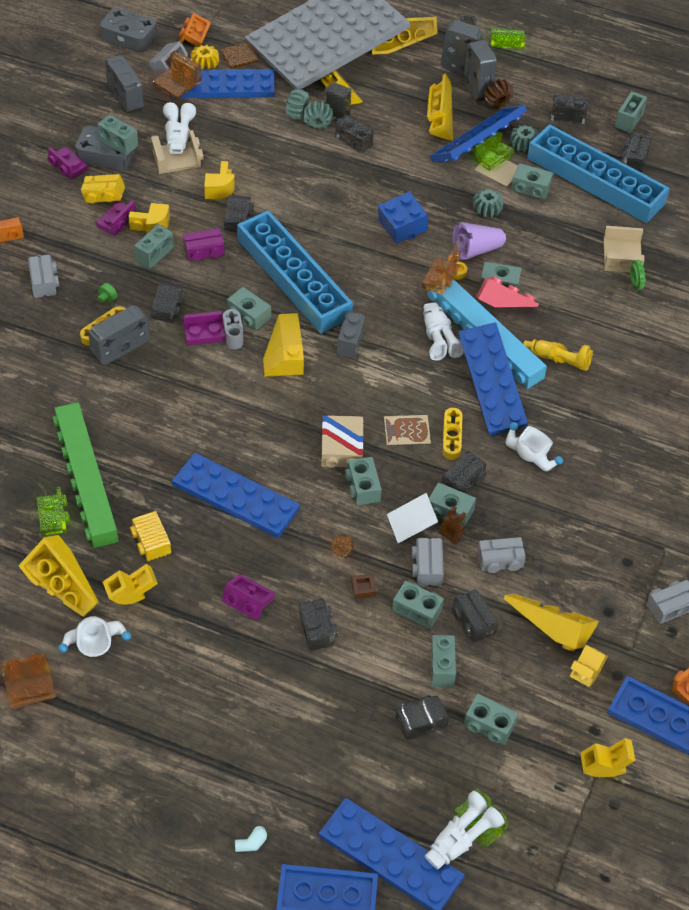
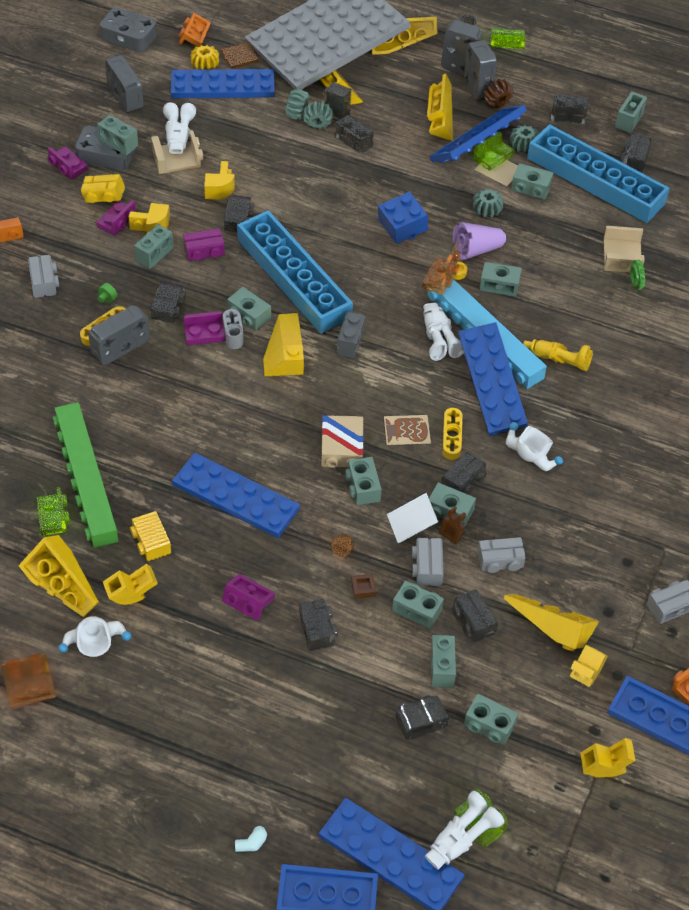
(162, 60): light grey brick -> none
(180, 77): clear orange bracket -> none
(498, 295): coral slope -> none

